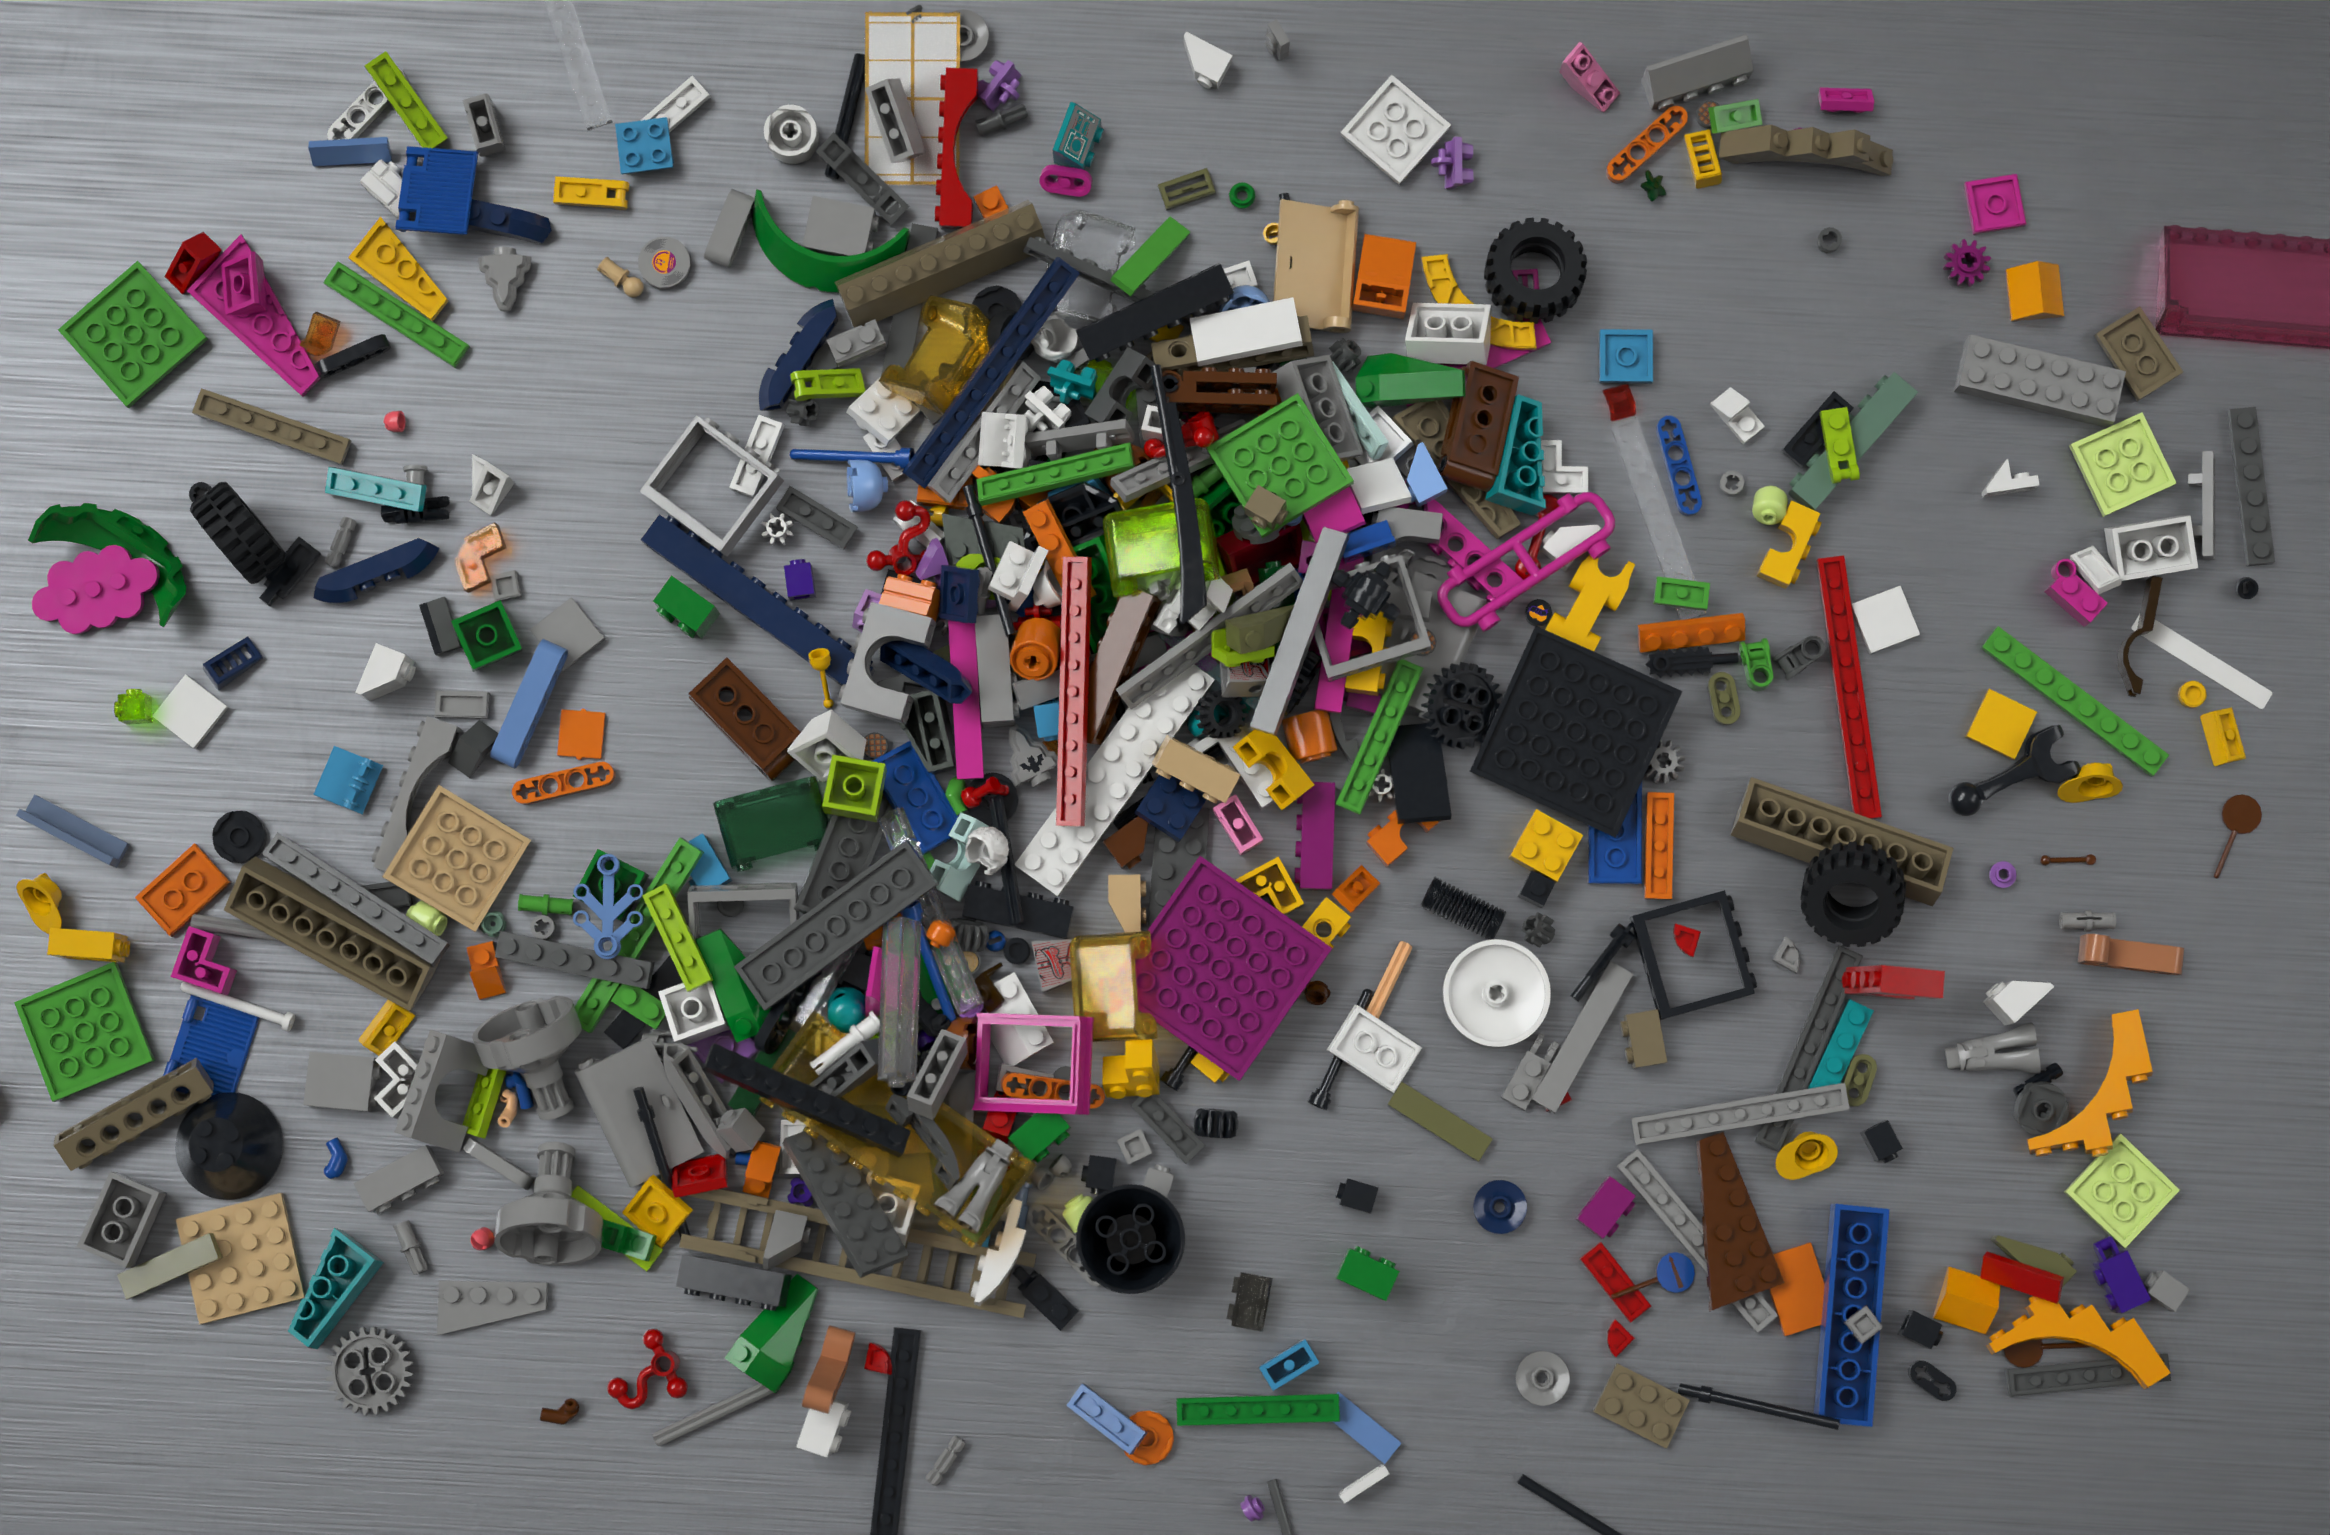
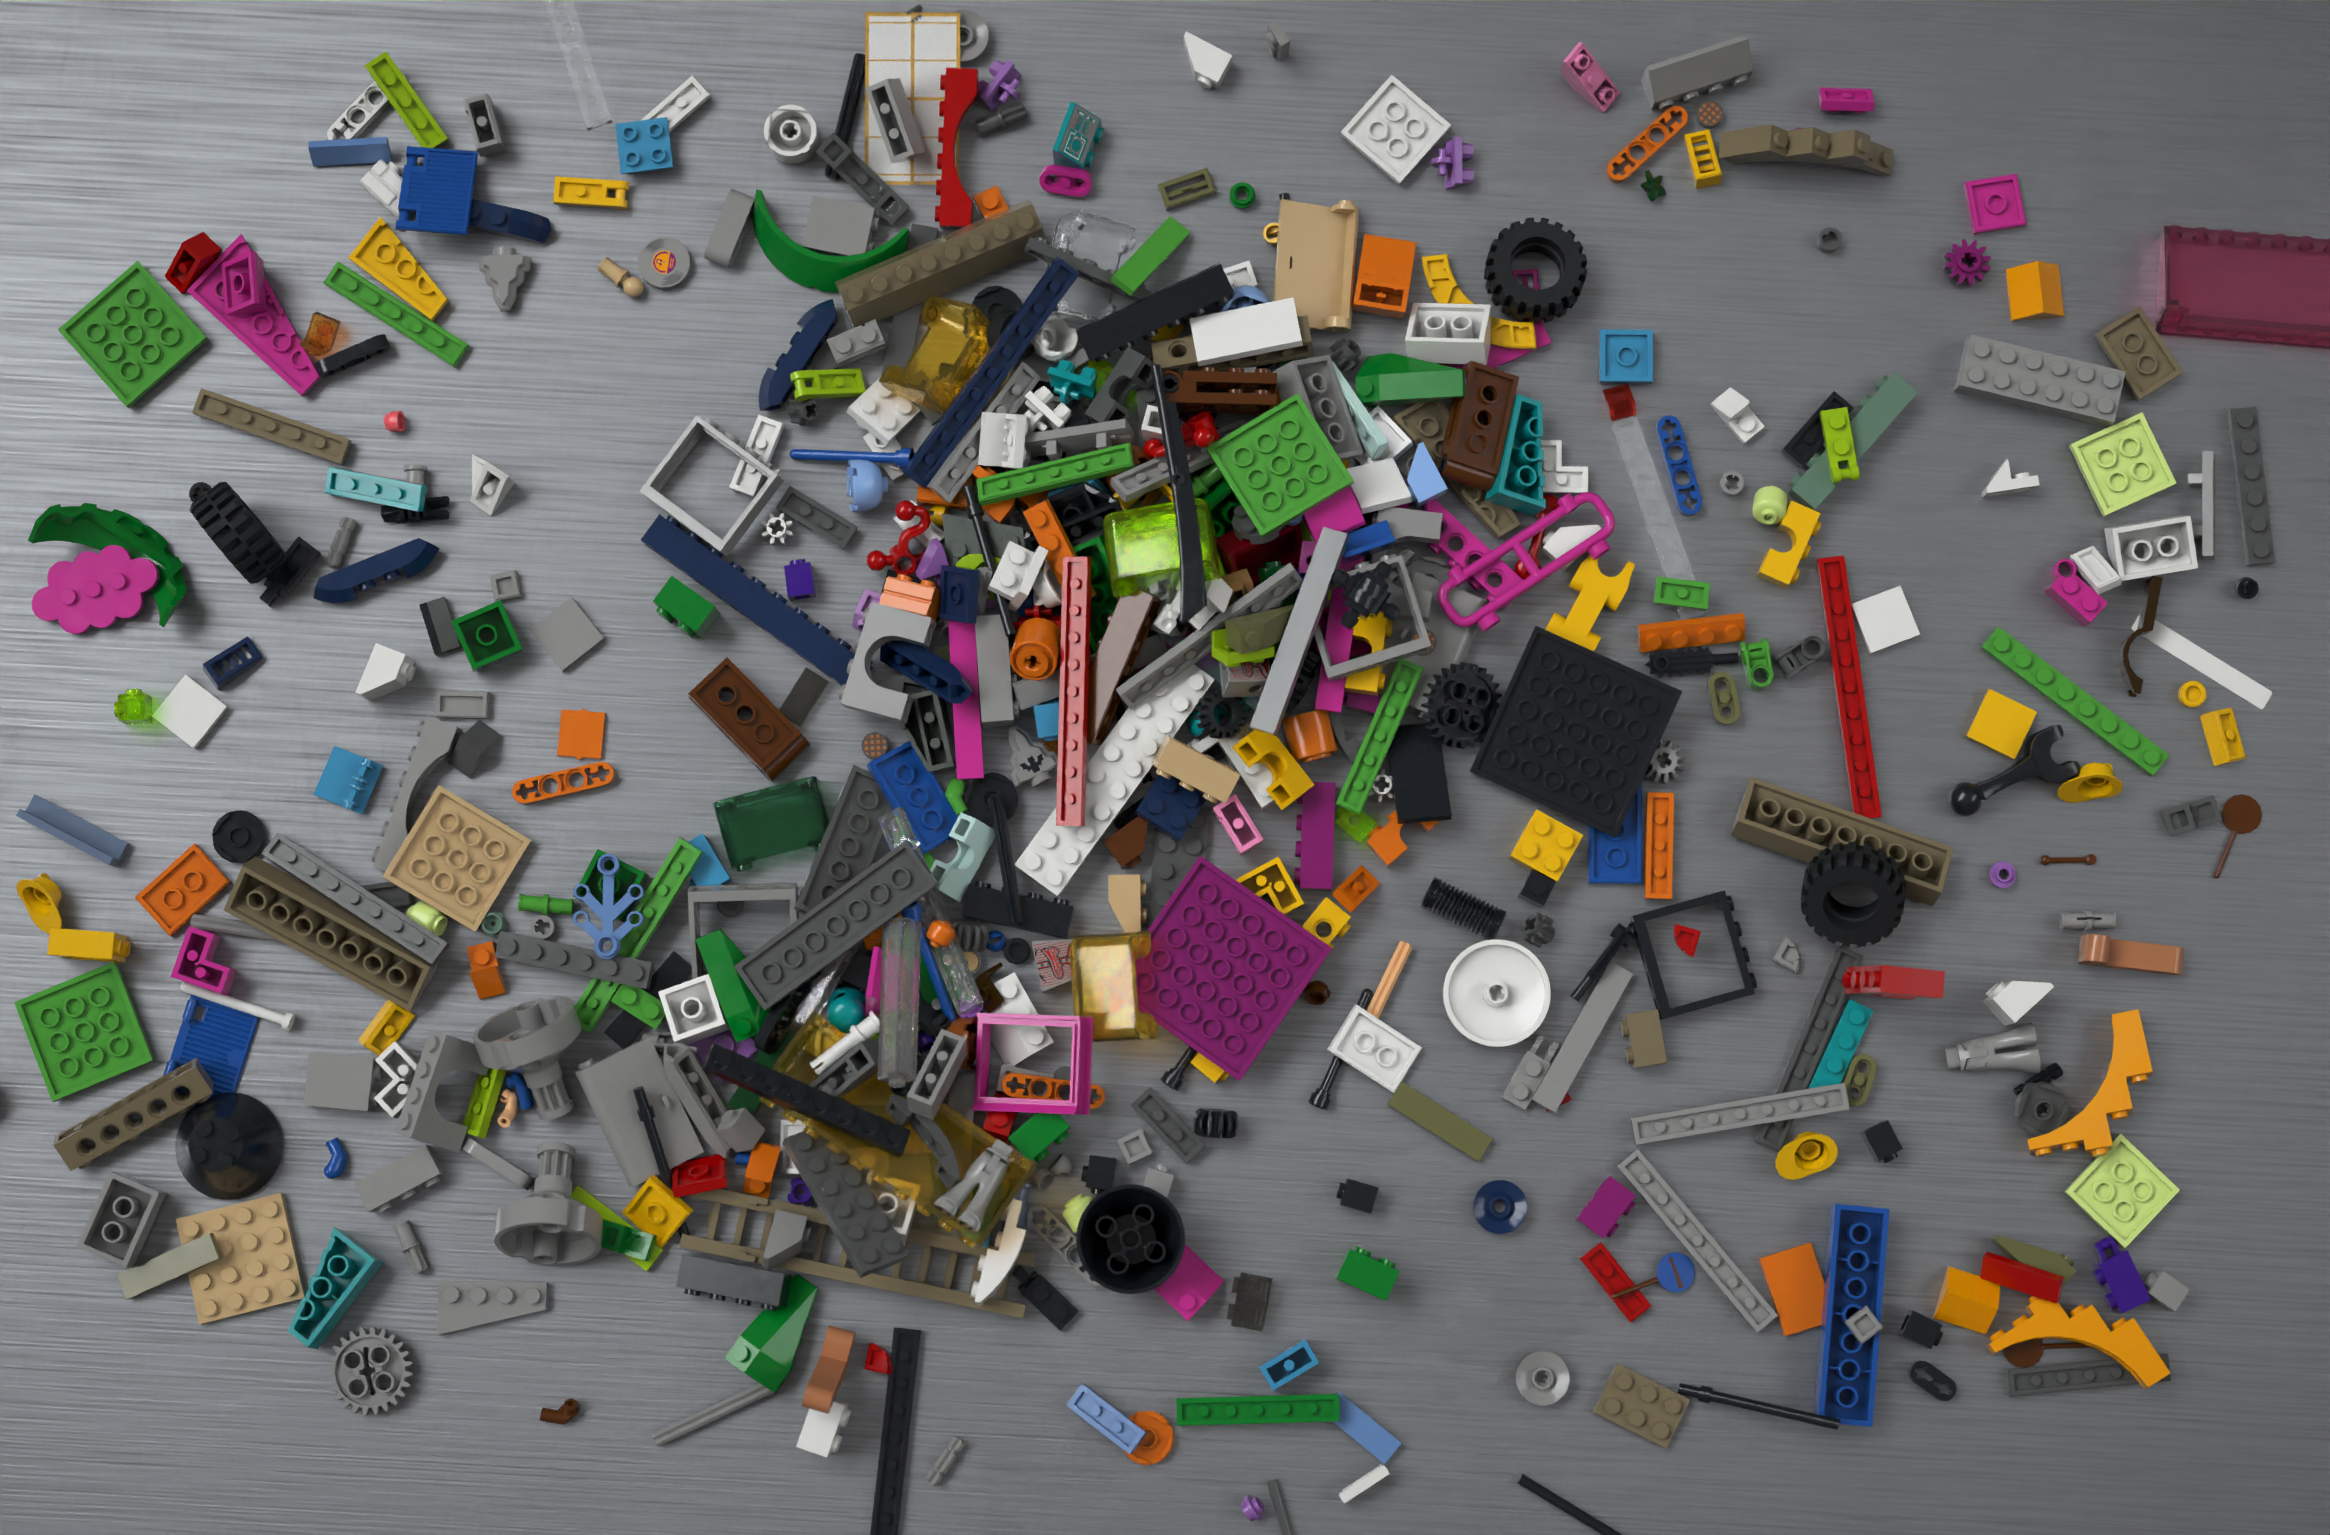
(471, 556): clear orange plate -> none
(482, 1239): coral hinge -> none
(529, 703): medium blue beam -> none
(676, 1386): red piece -> none
(677, 937): lime plate -> none
(803, 696): none -> clear smoke tile
(820, 661): yellow hinge -> none
(826, 737): white slope -> none
(854, 788): lime brick -> none
(972, 796): red piece -> none
(987, 847): white hair -> none
(1133, 1073): yellow brick -> none
(1189, 1284): none -> dark pink slope
(1266, 508): dark tan brick -> none
(1357, 832): none -> clear neon green brick
(1538, 612): black tile -> none
(1618, 1338): red tile -> none
(1734, 1240): reddish brown wing -> none
(1735, 116): bright green plate -> none
(2192, 815): none -> dark grey slope

